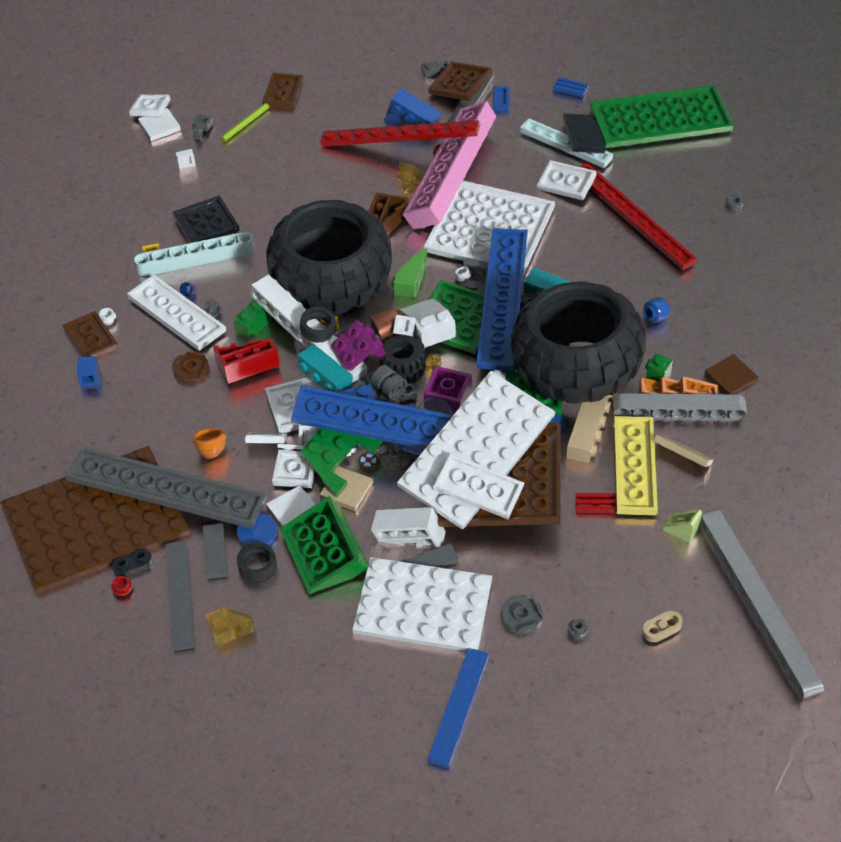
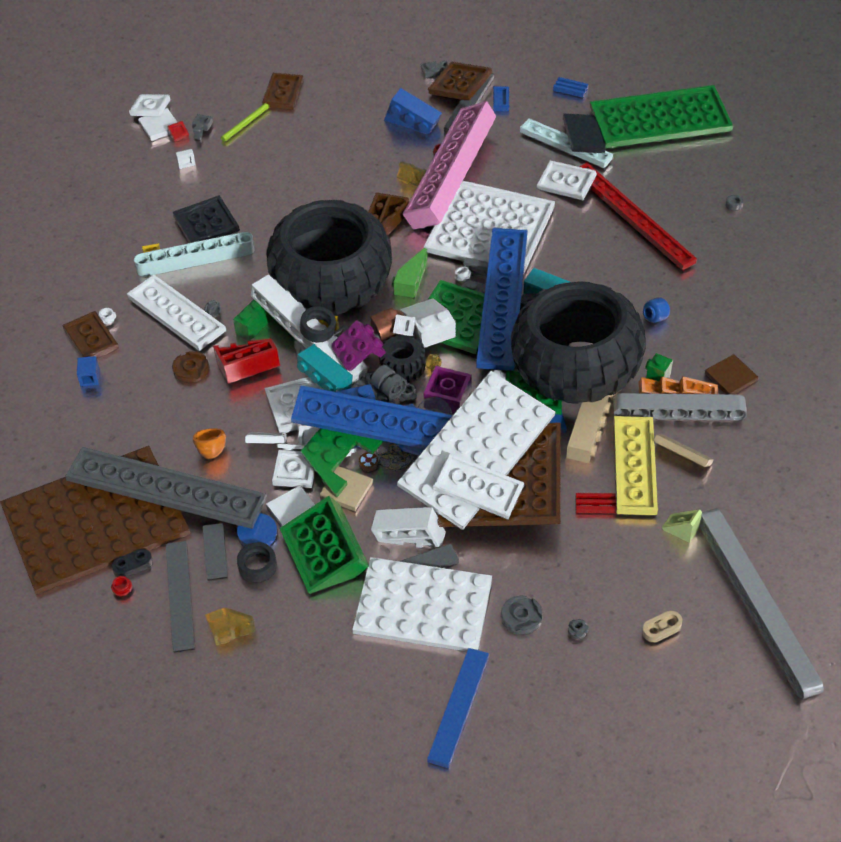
(178, 131): none -> red tile
(186, 287): clear blue hinge -> none
(400, 133): red plate -> none

